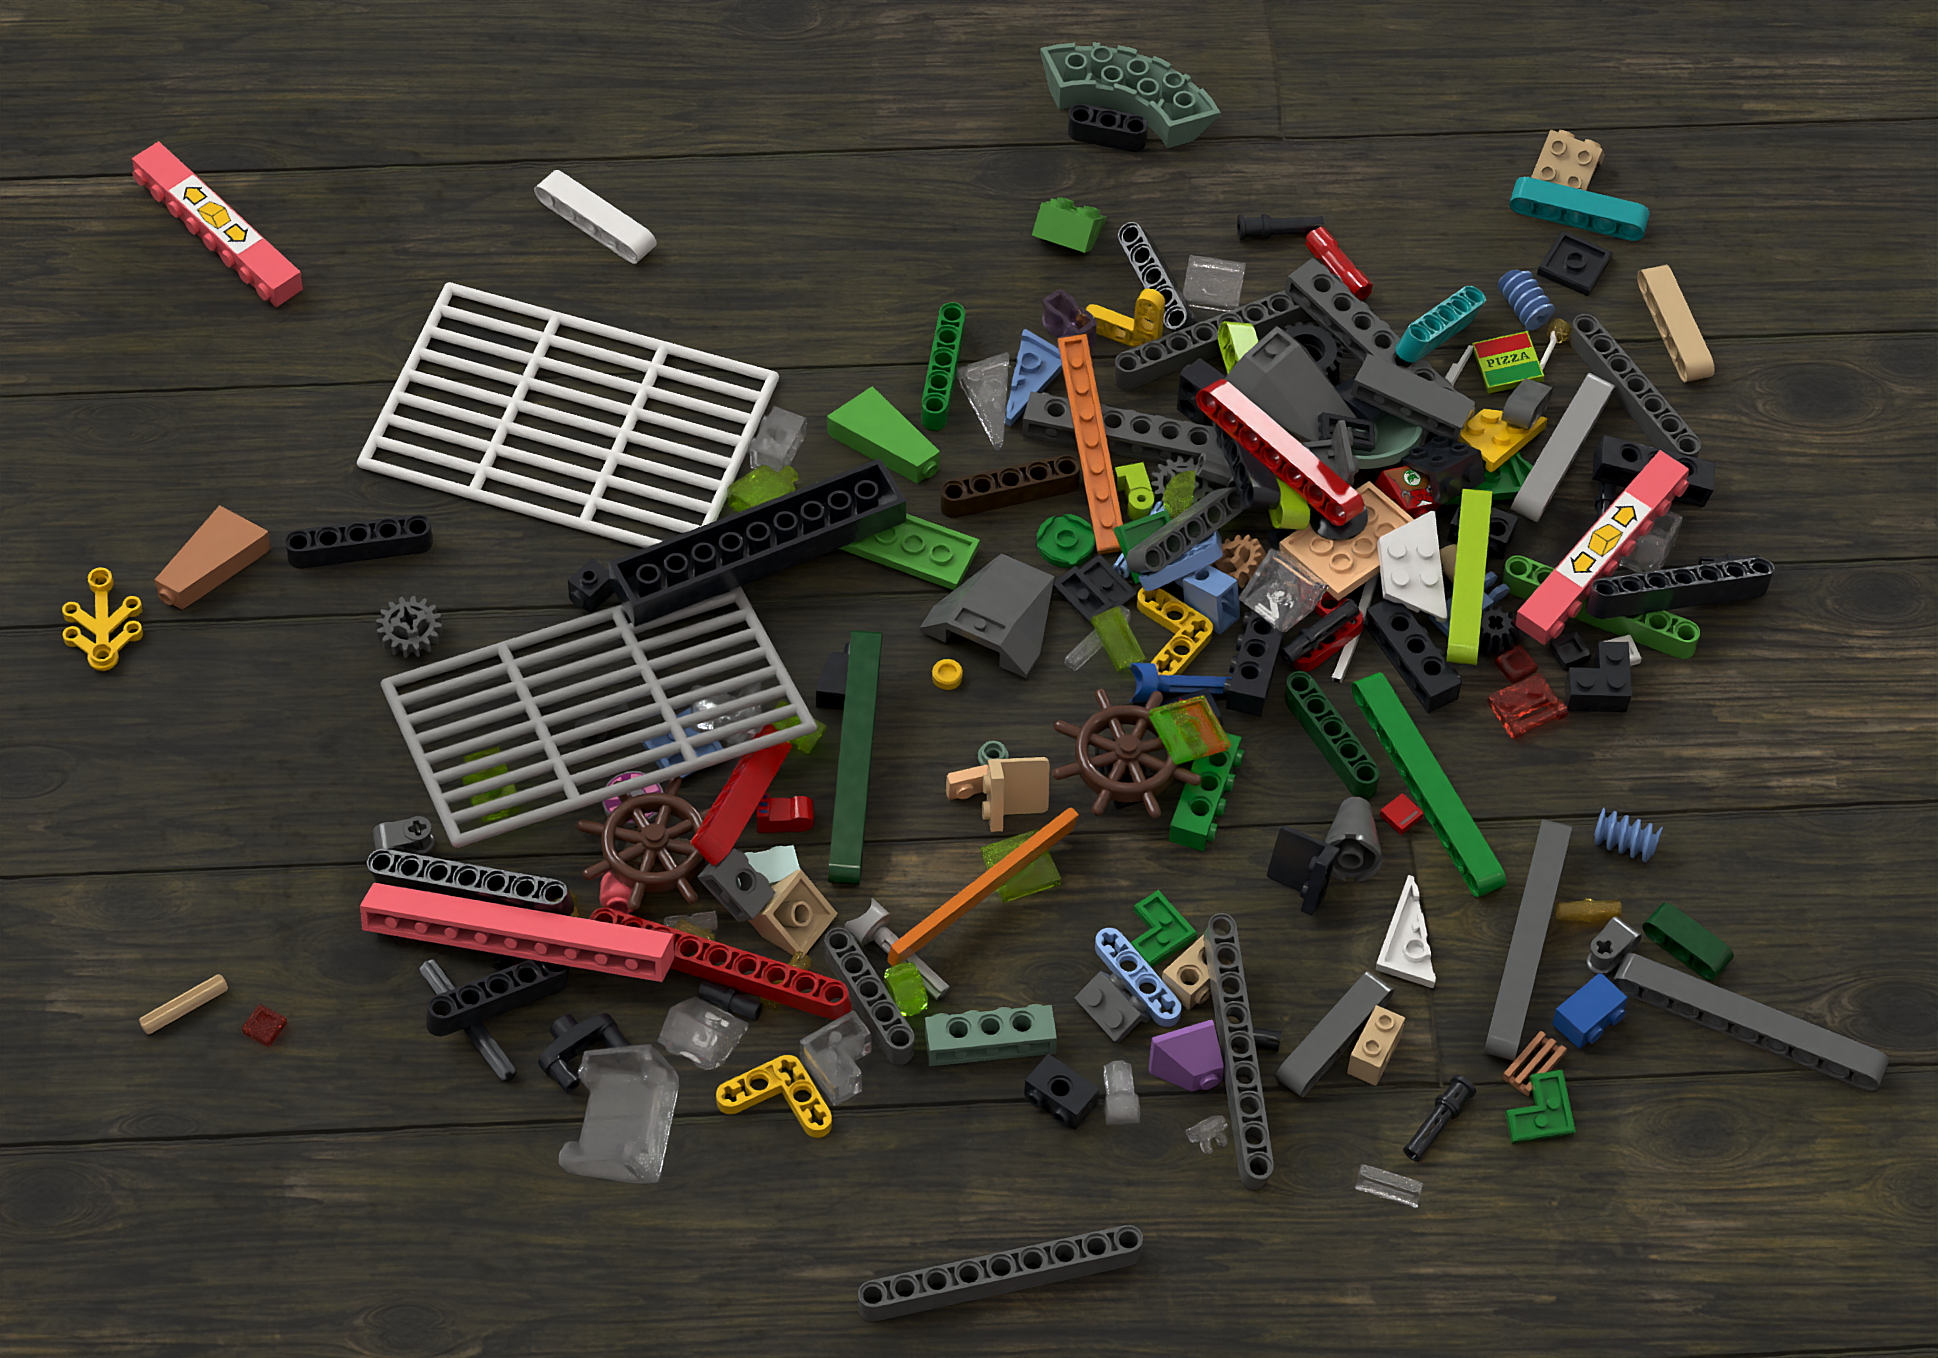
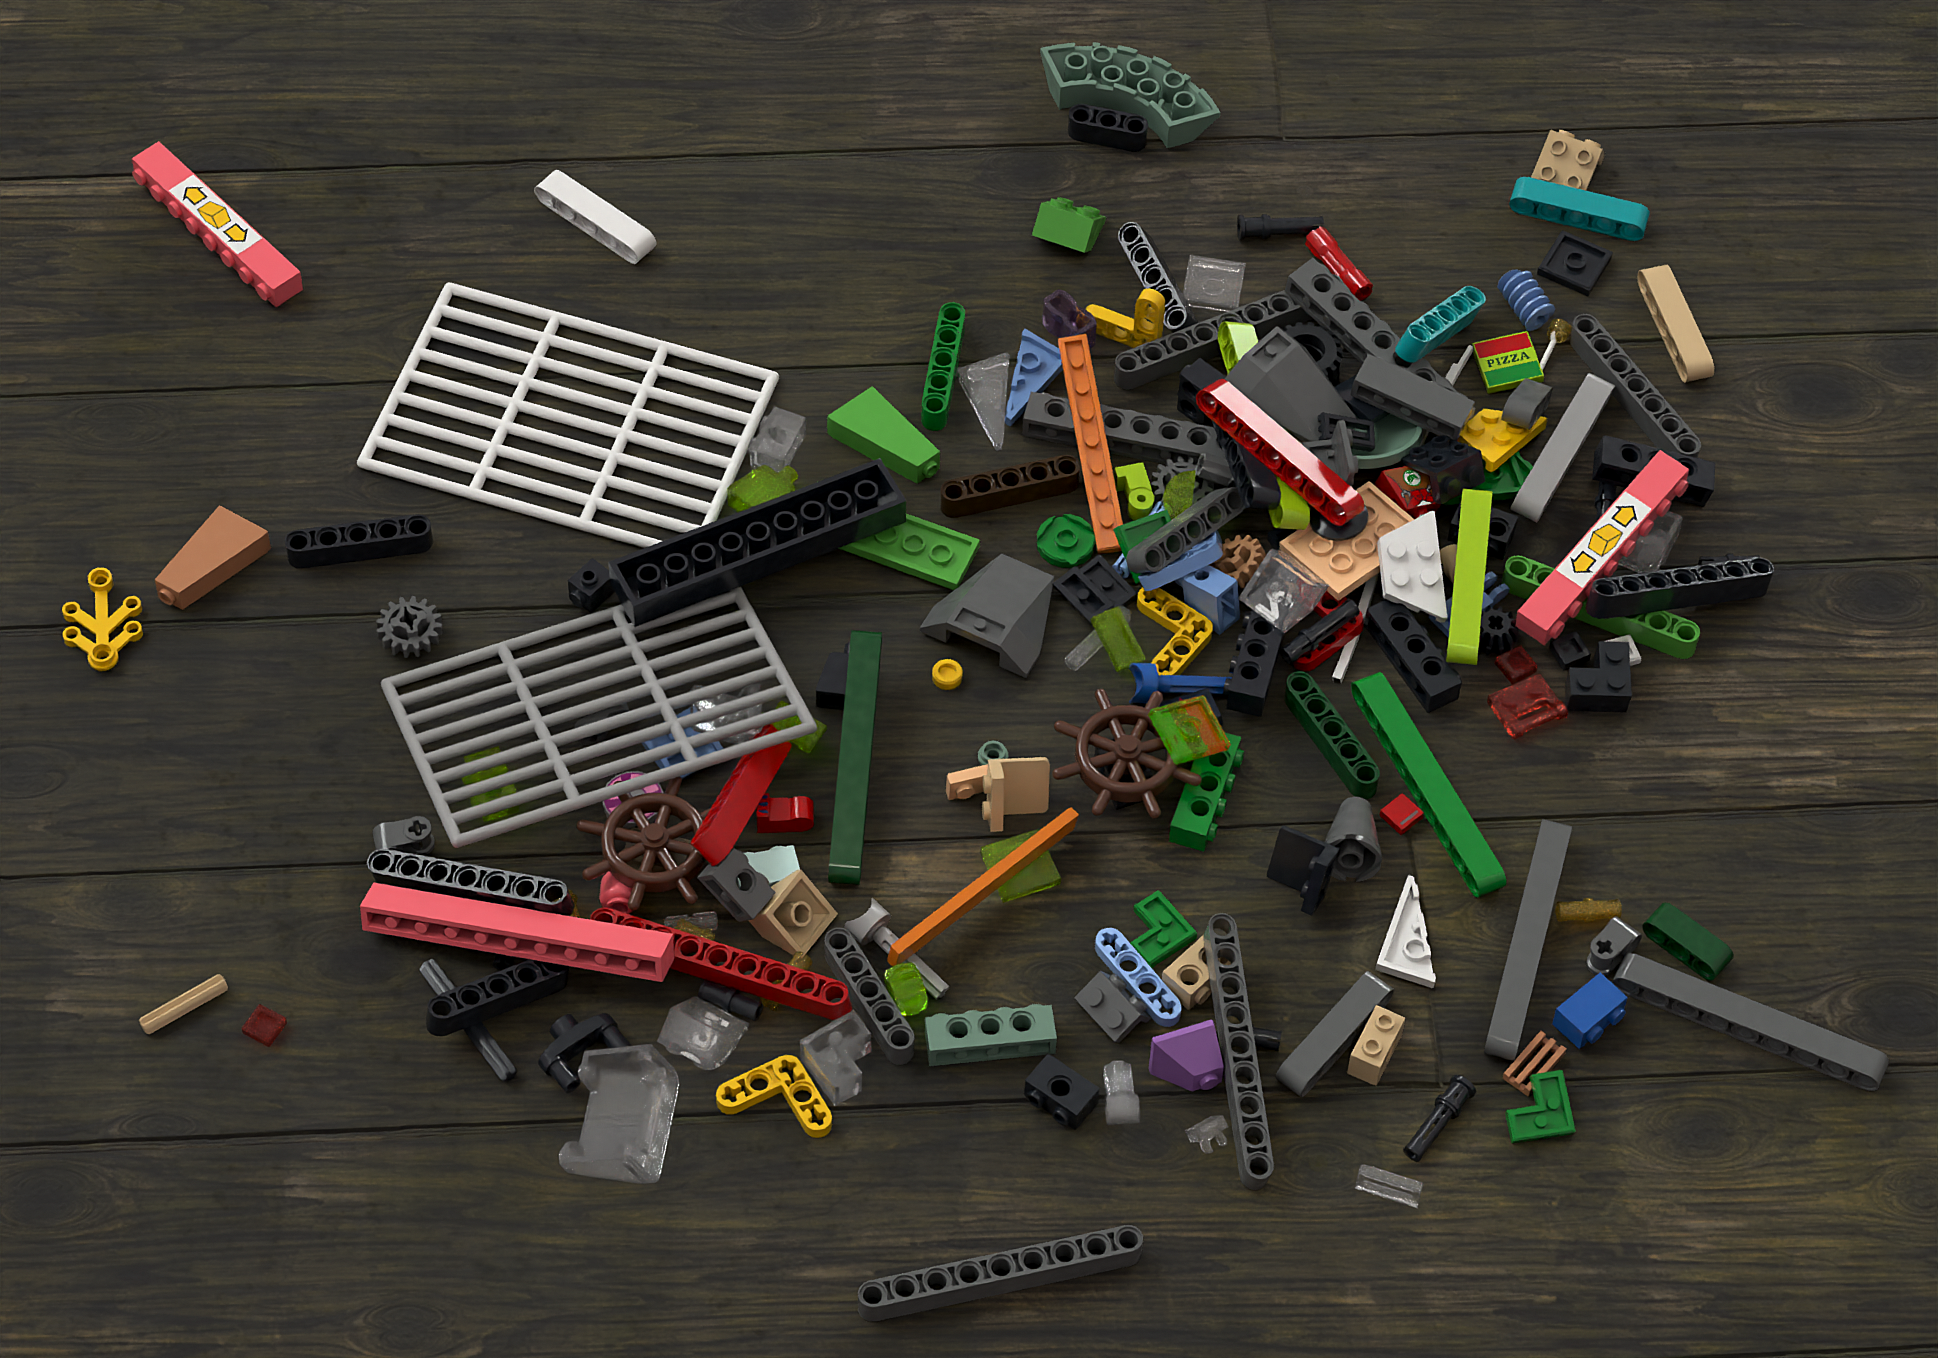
(1626, 835): medium blue piece -> none

